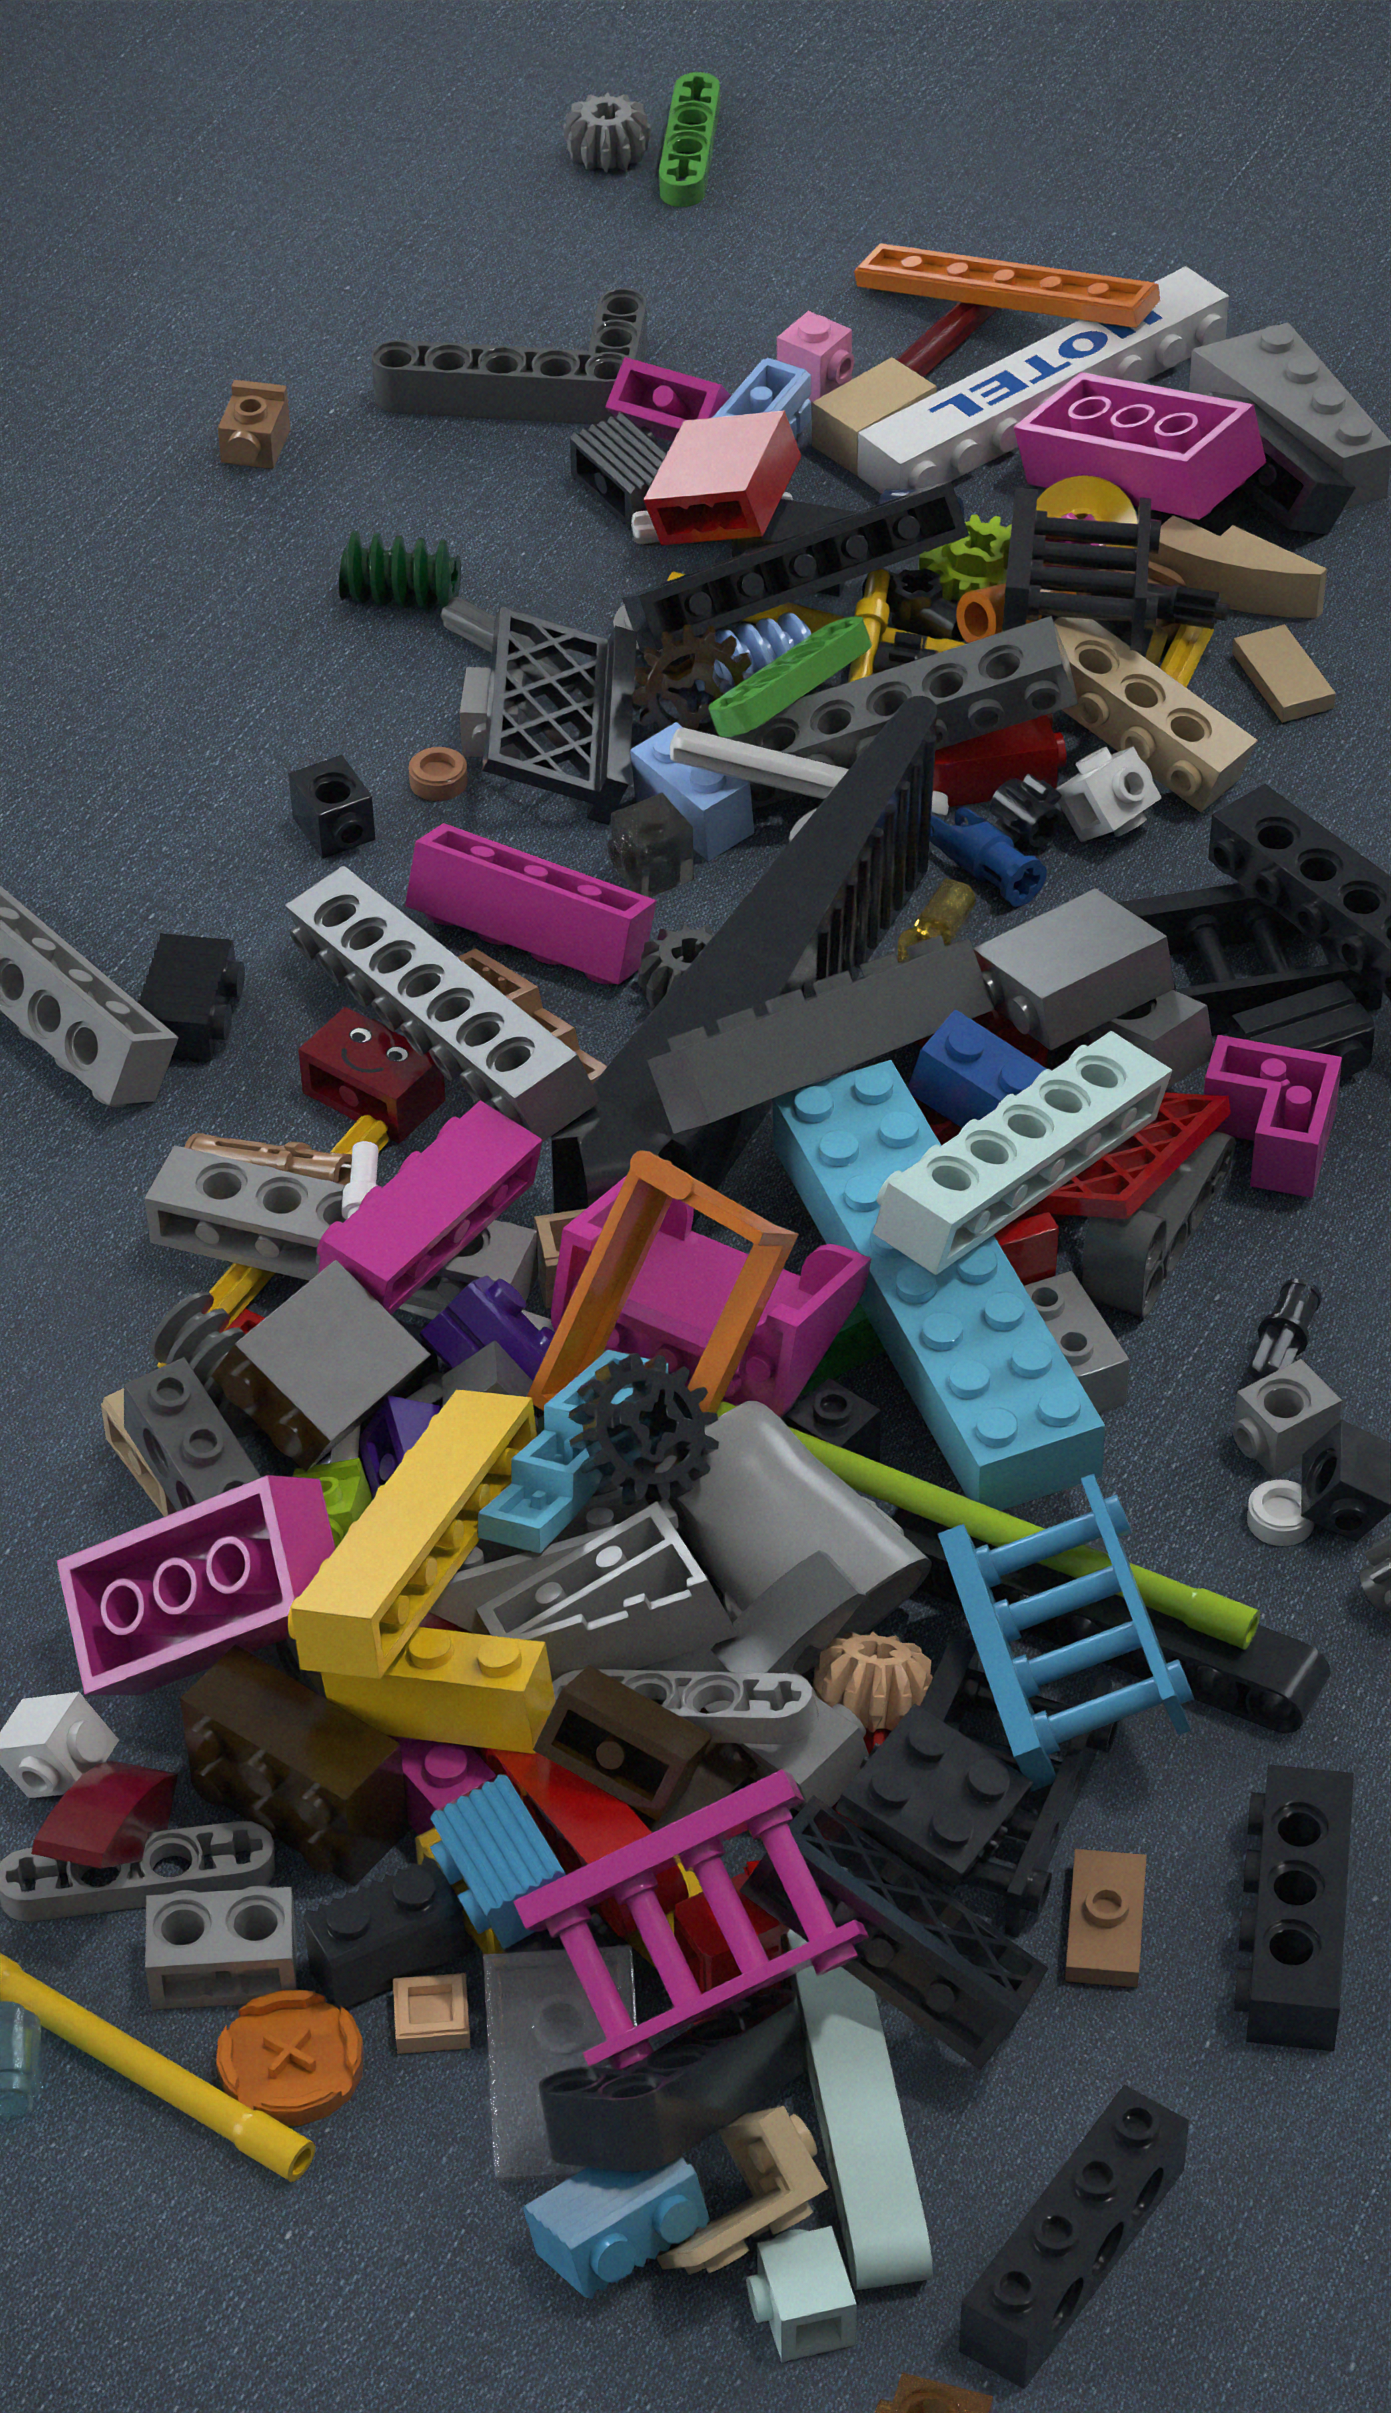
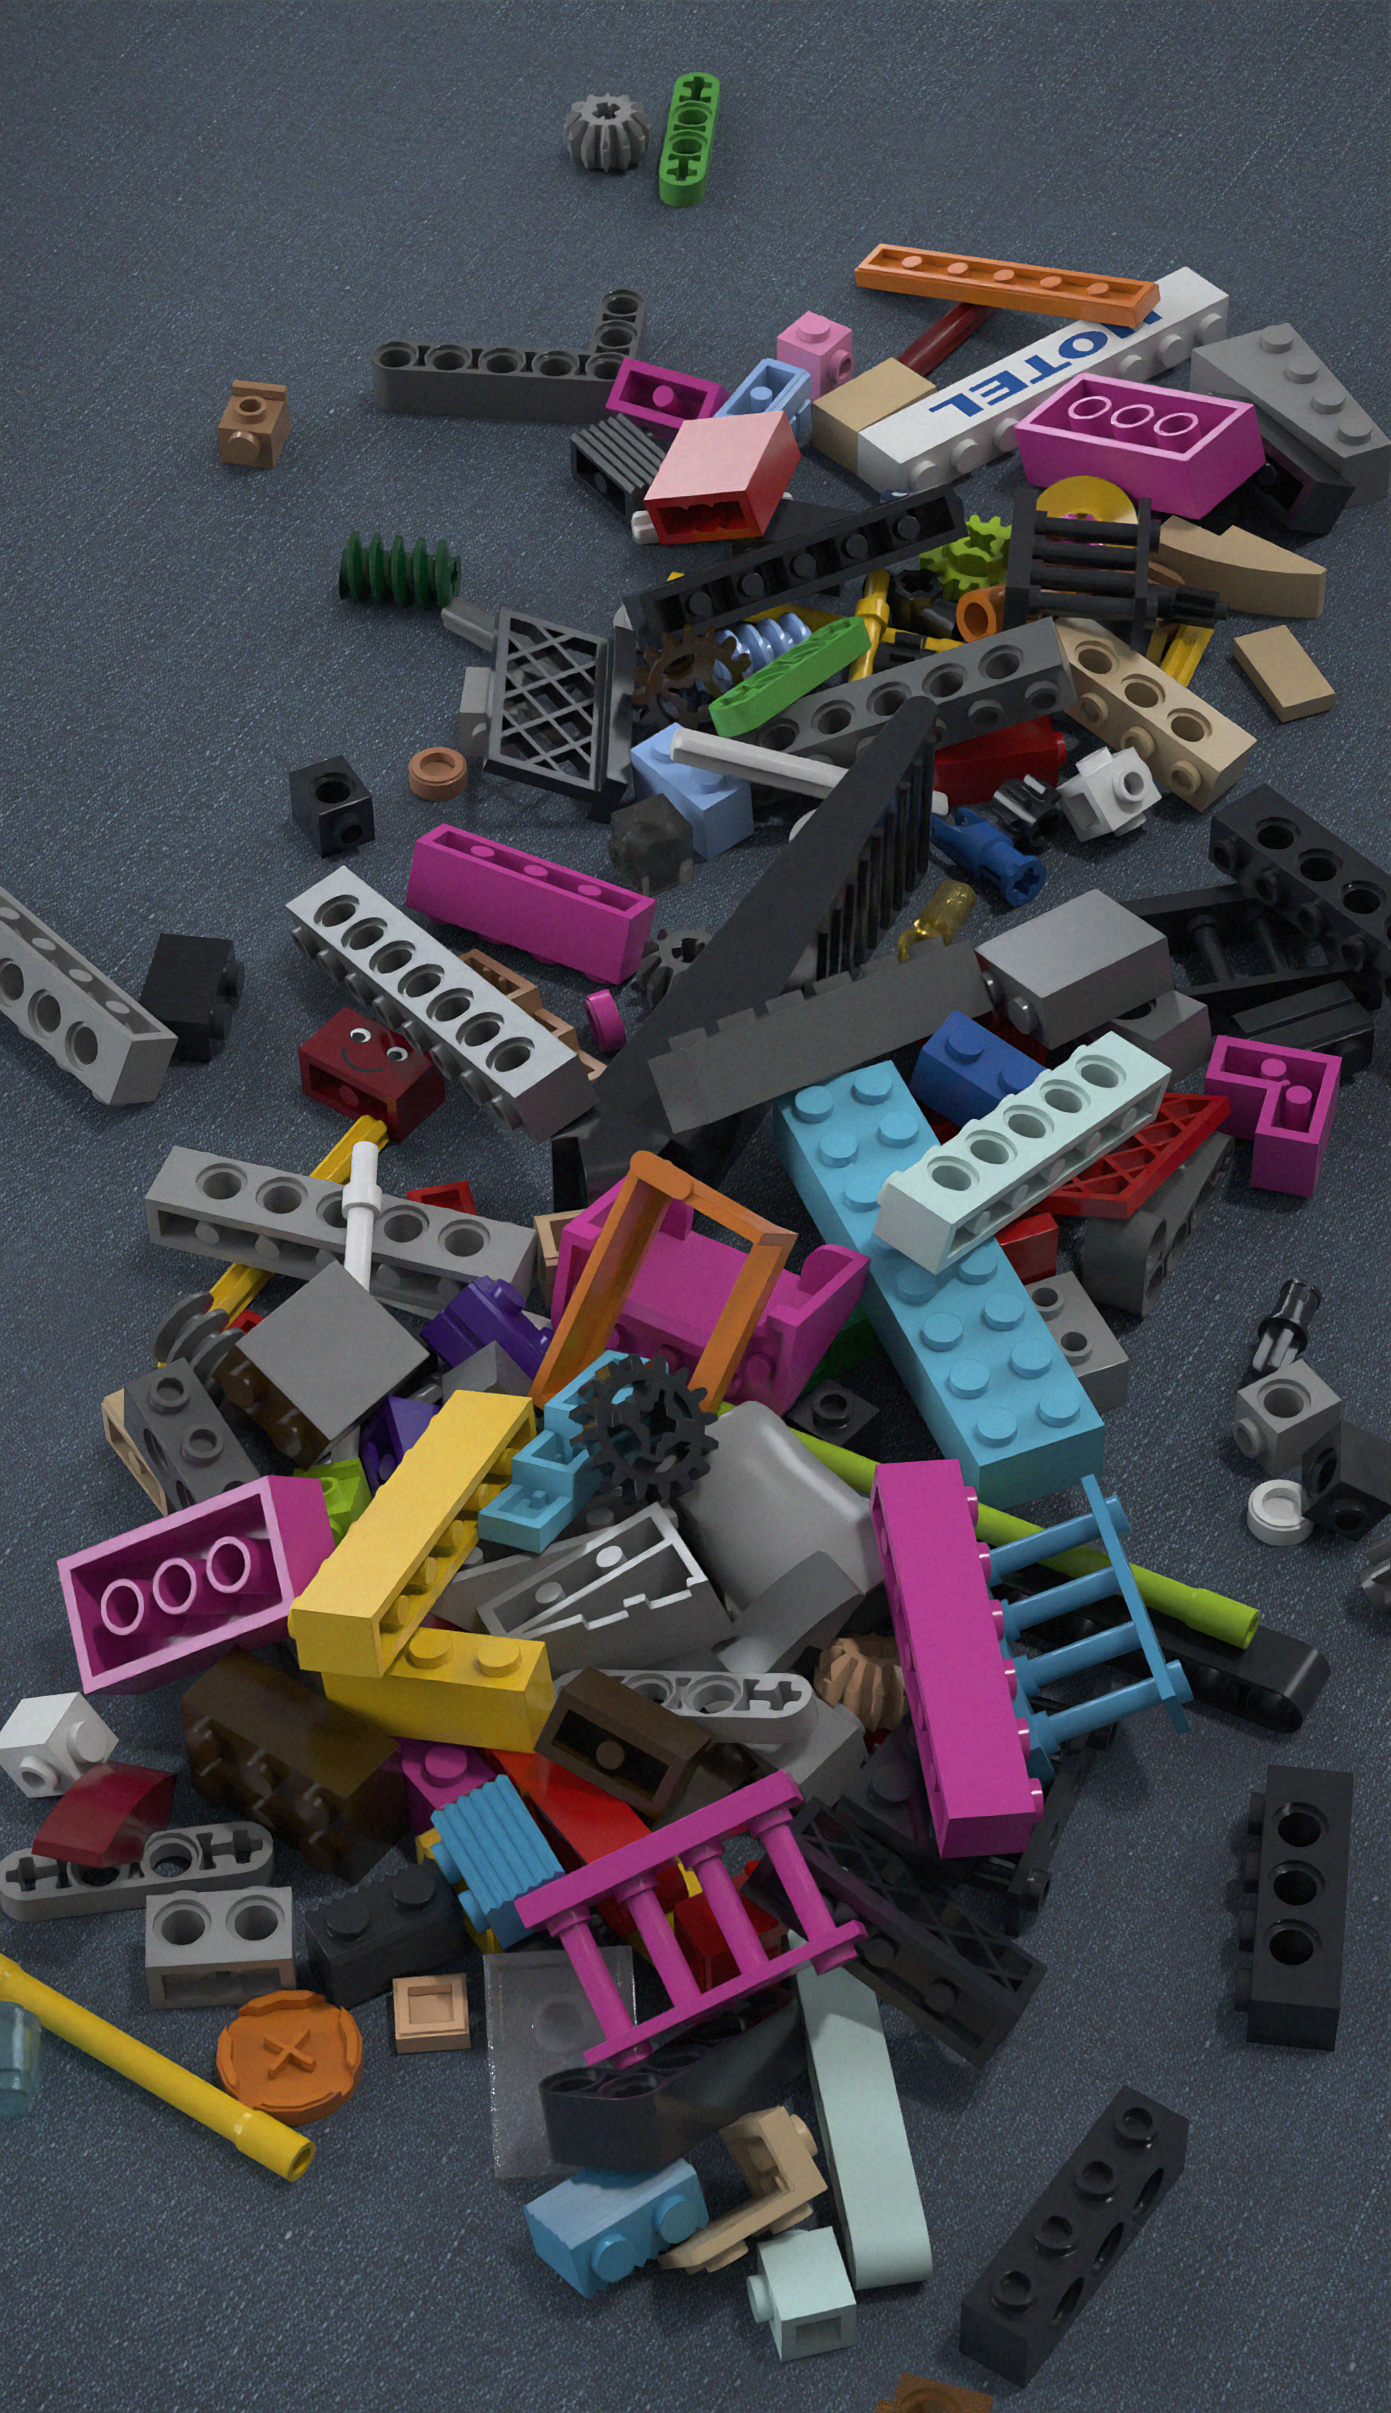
(292, 1157): medium nougat pin -> none
(434, 1205): dark pink brick -> none
(604, 1021): none -> dark pink tile
(953, 1659): none -> dark pink brick
(1106, 1918): medium nougat plate -> none

